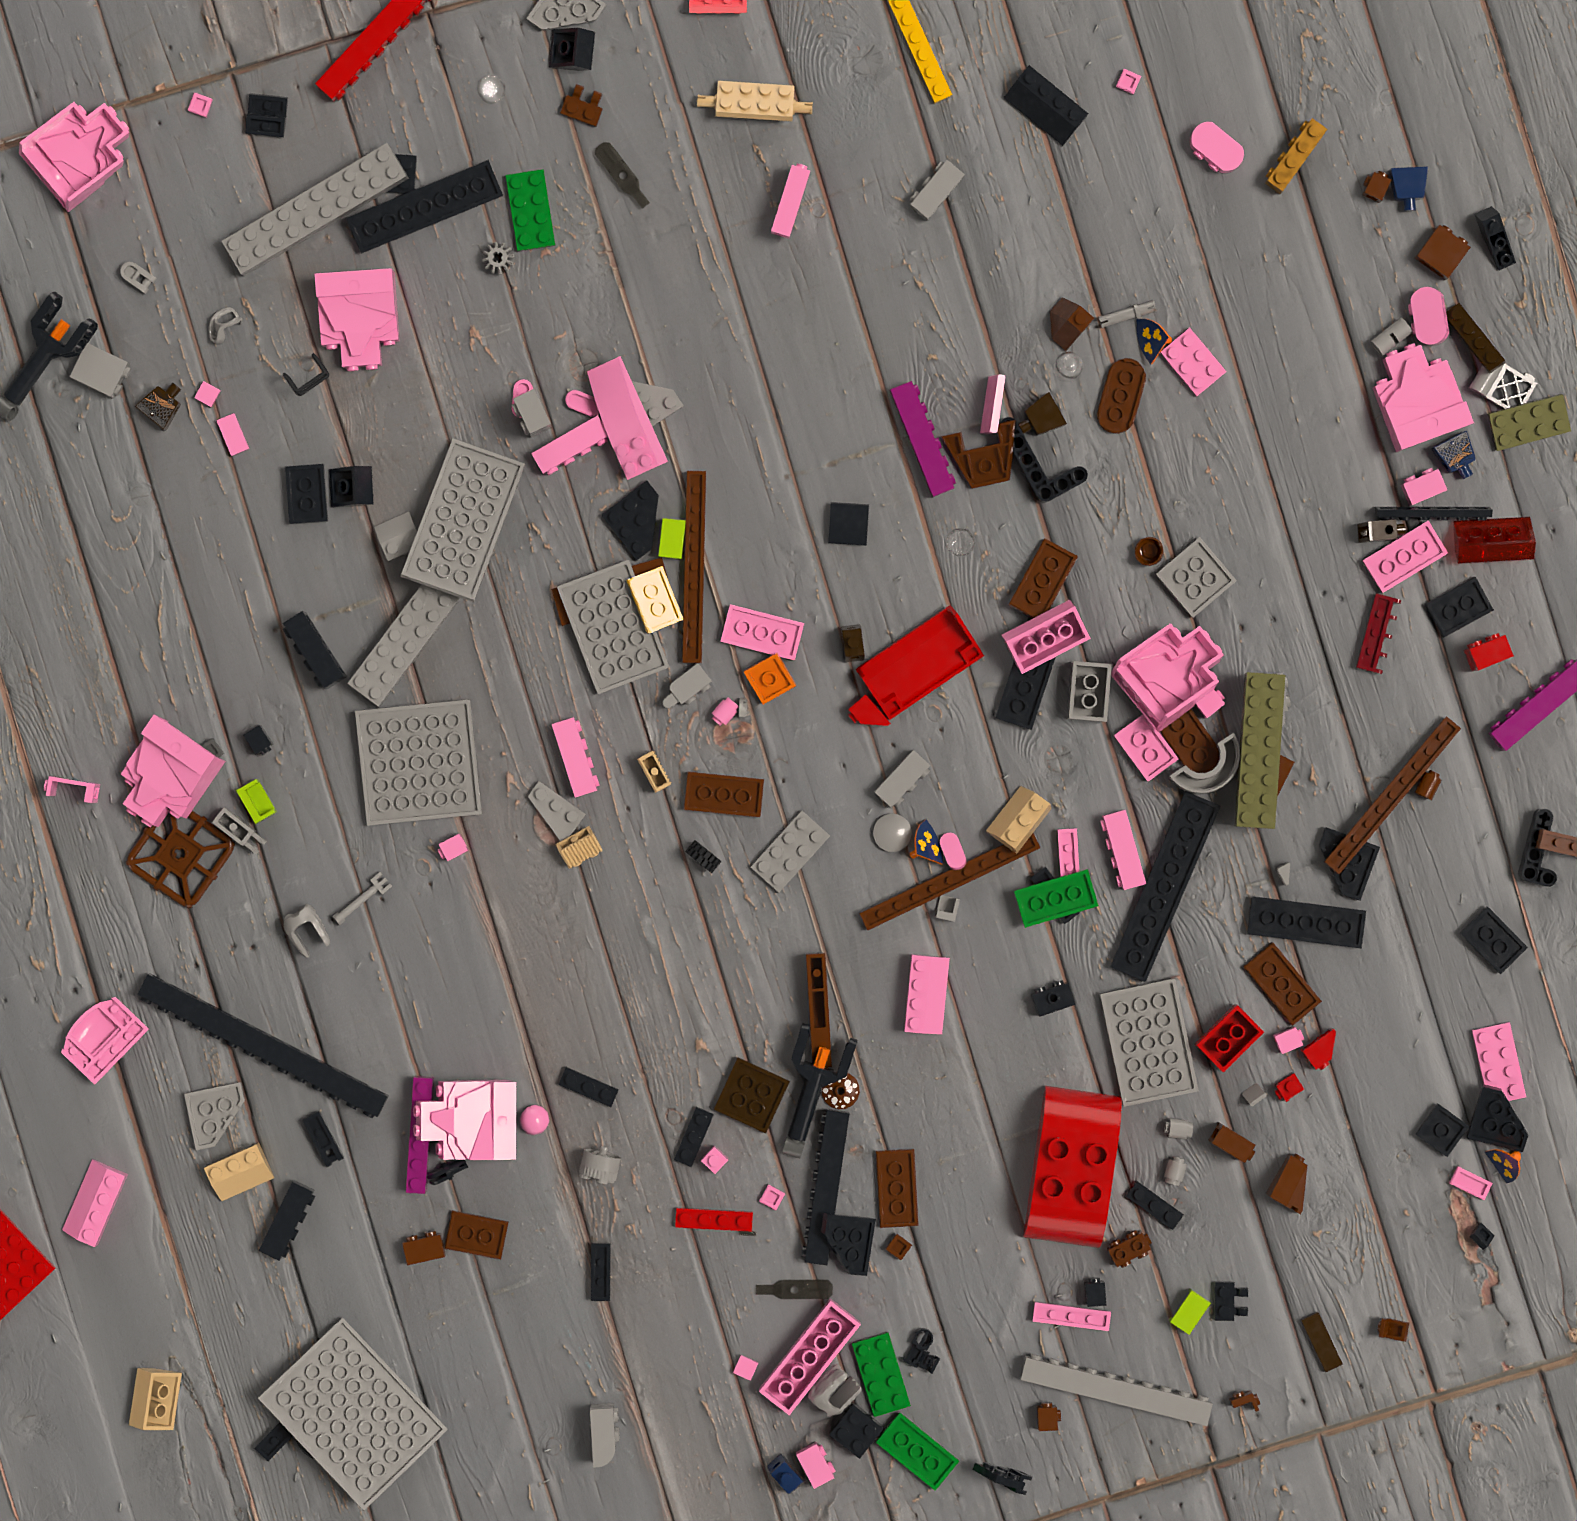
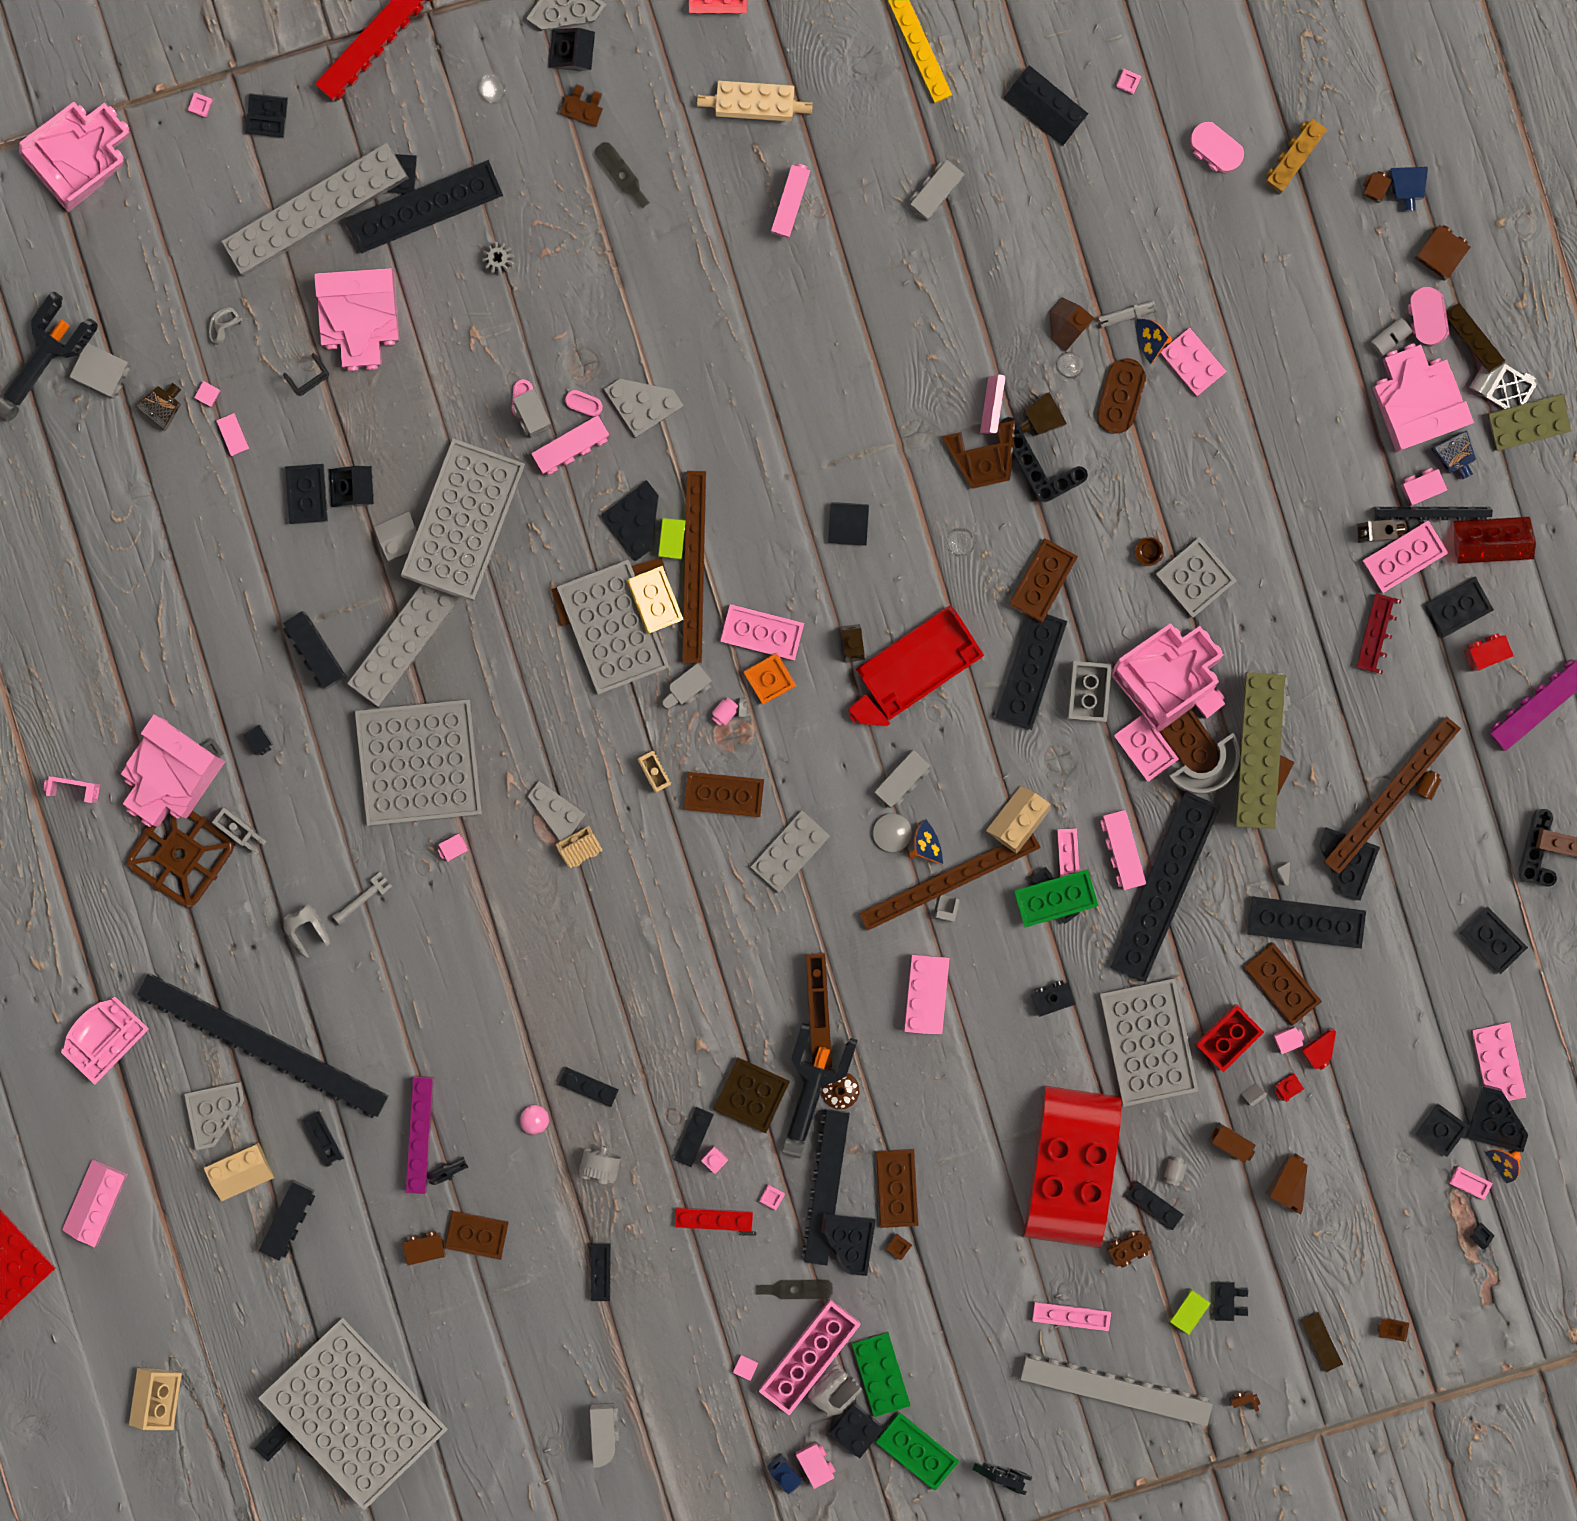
(131, 272): light grey plate -> none
(256, 801): lime panel -> none
(470, 1120): panel -> none
(530, 210): green plate -> none
(574, 757): bright pink brick -> none
(625, 419): bright pink slope -> none
(703, 856): black tyre -> none
(918, 1355): black piece -> none
(922, 439): magenta brick -> none
(953, 851): bright pink tile -> none
(1046, 636): bright pink brick -> none
(1048, 1417): reddish brown brick -> none
(1095, 1292): black brick -> none
(1178, 1128): light grey brick -> none
(1495, 237): black slope -> none

